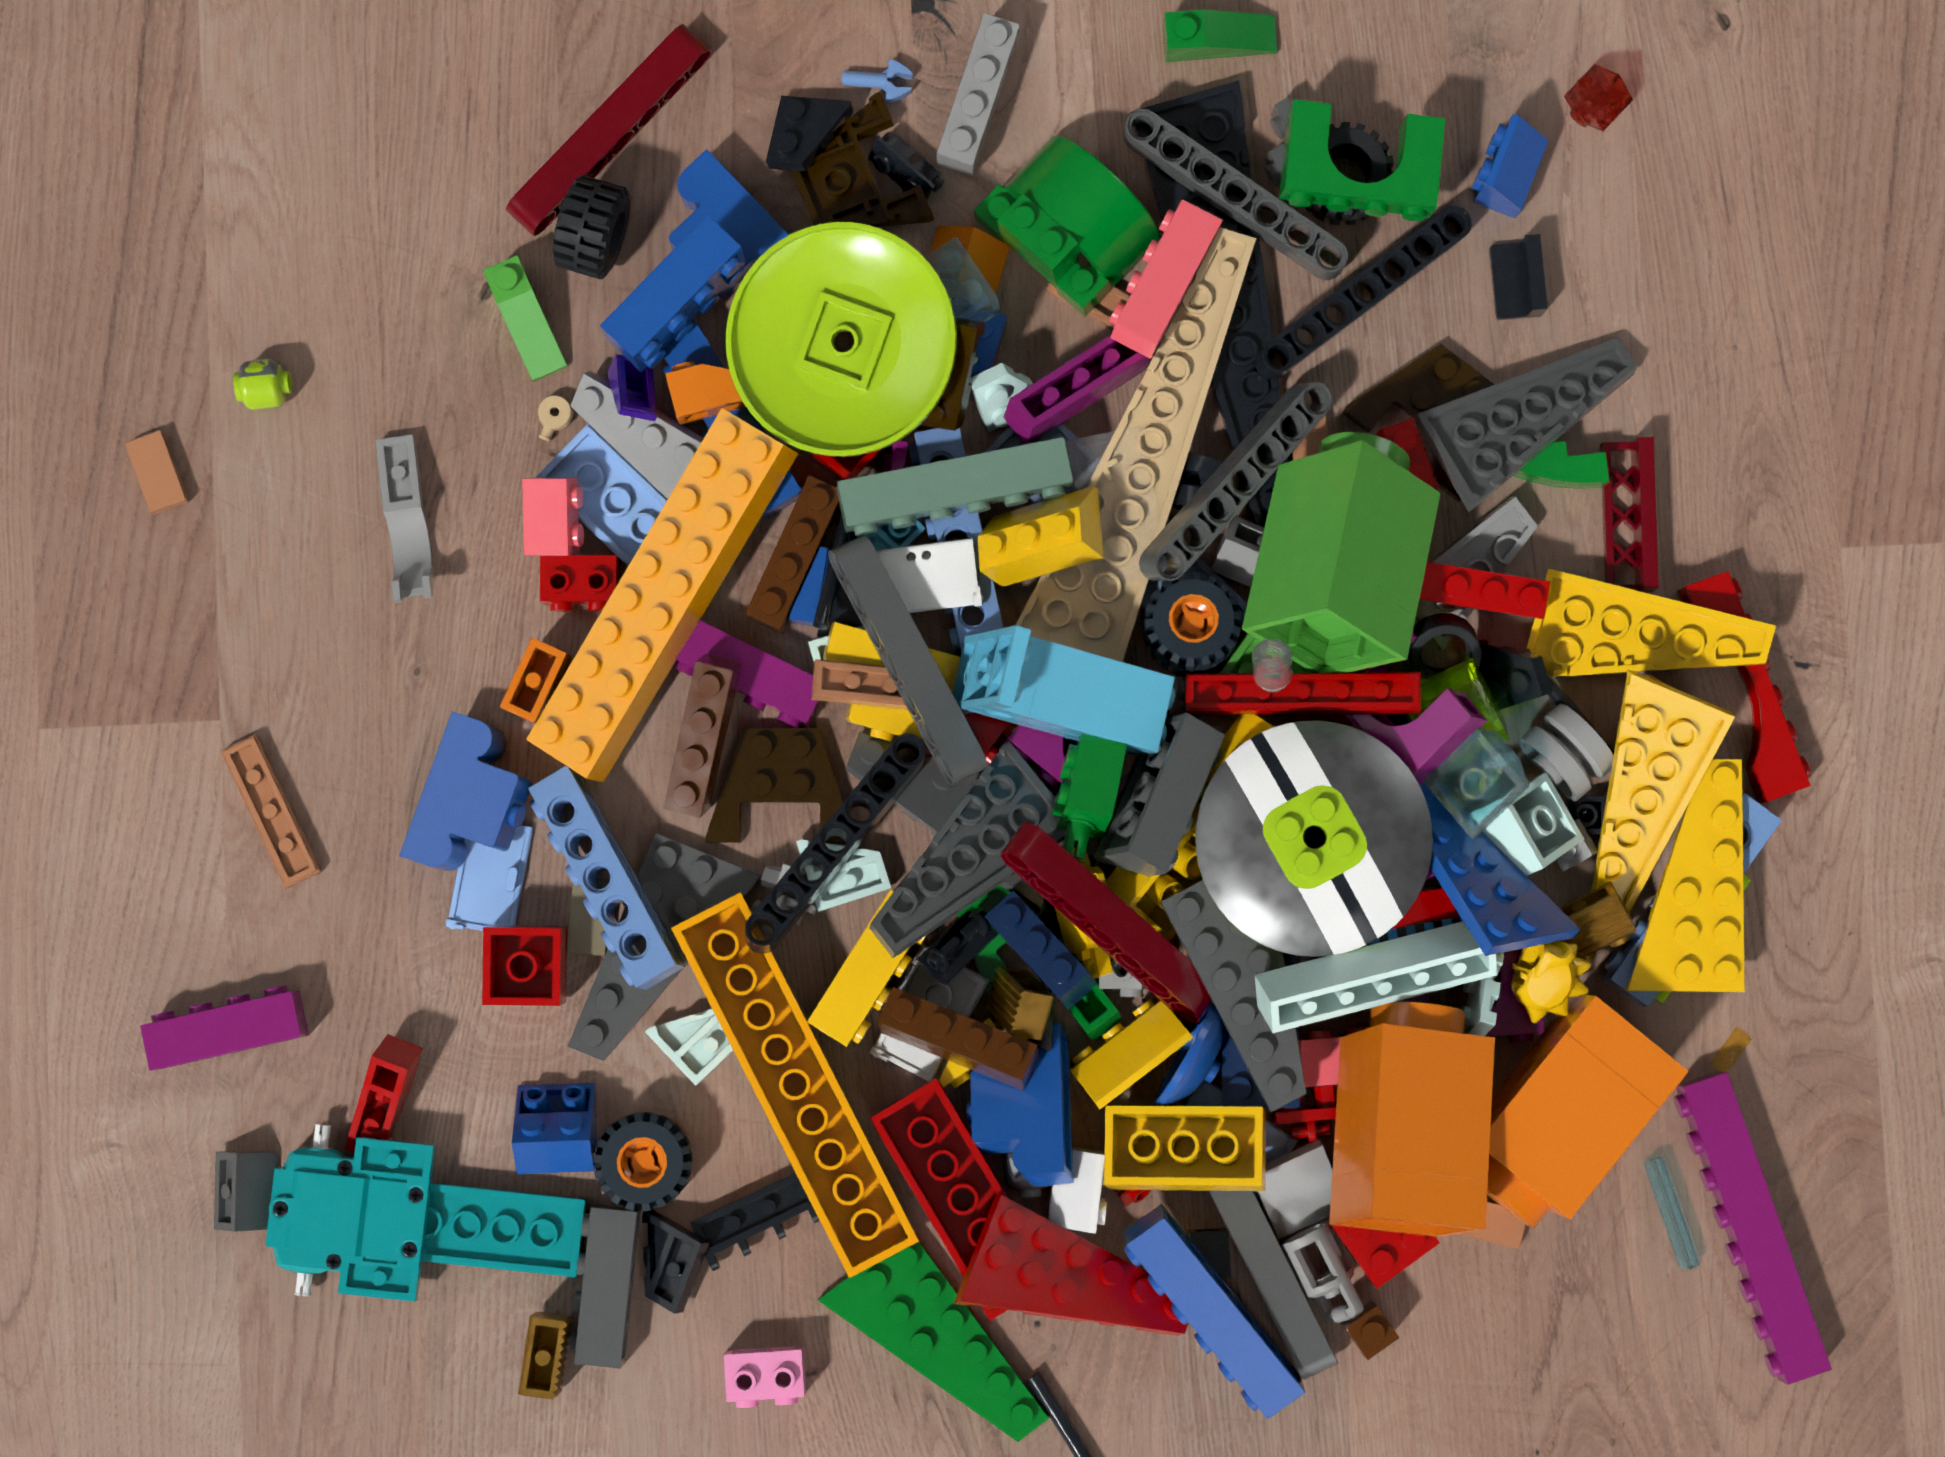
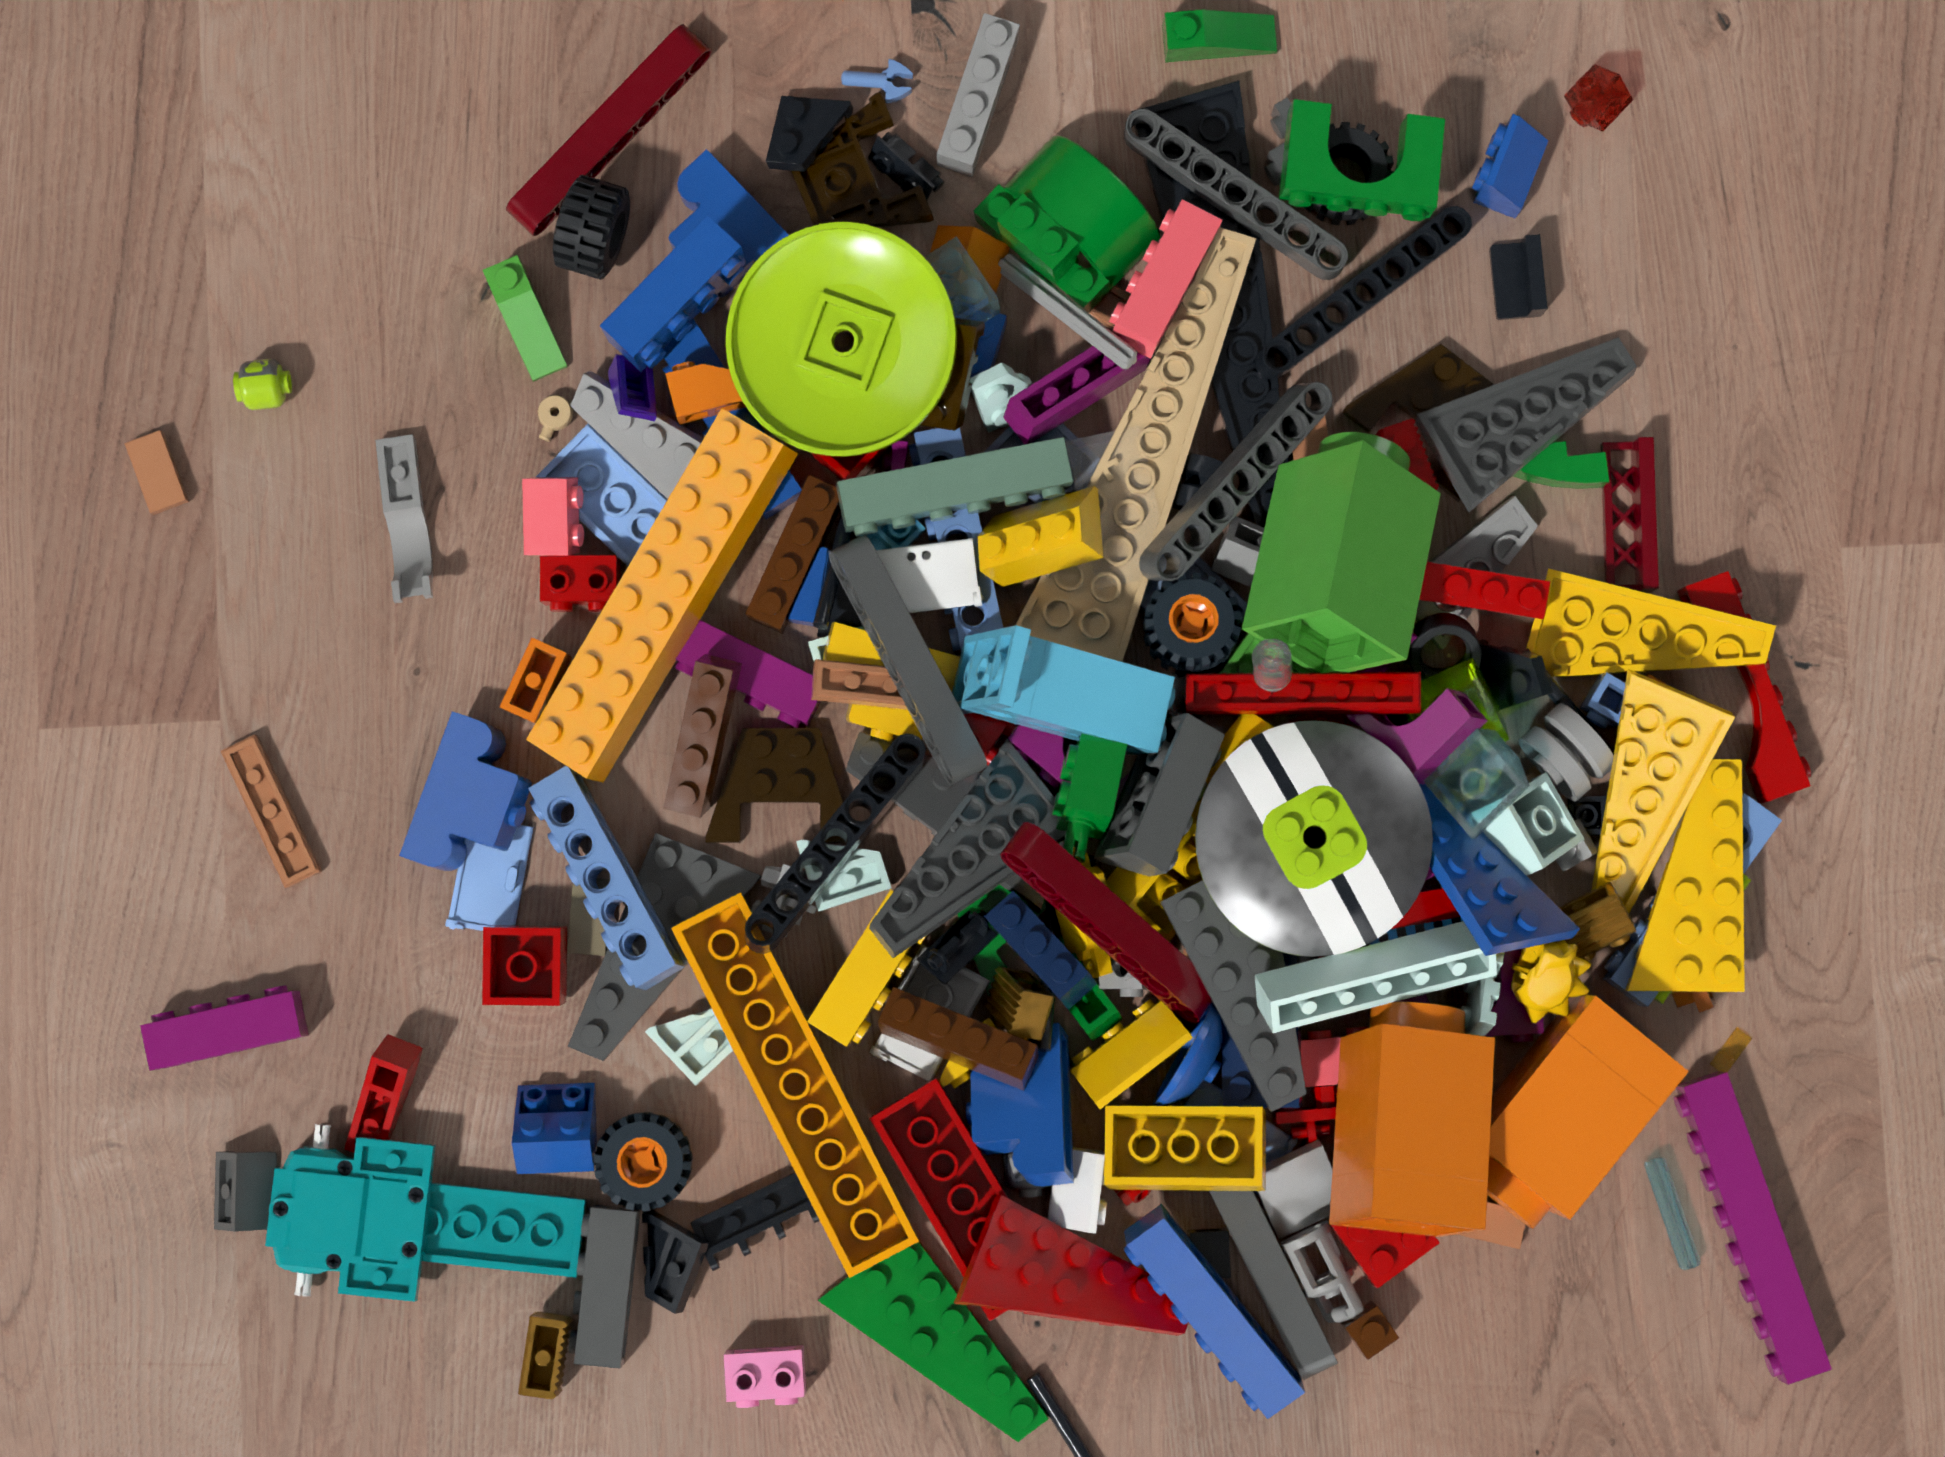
(1068, 311): none -> light grey axle
(1604, 701): none -> medium blue brick
(1703, 1000): none -> dark orange tile

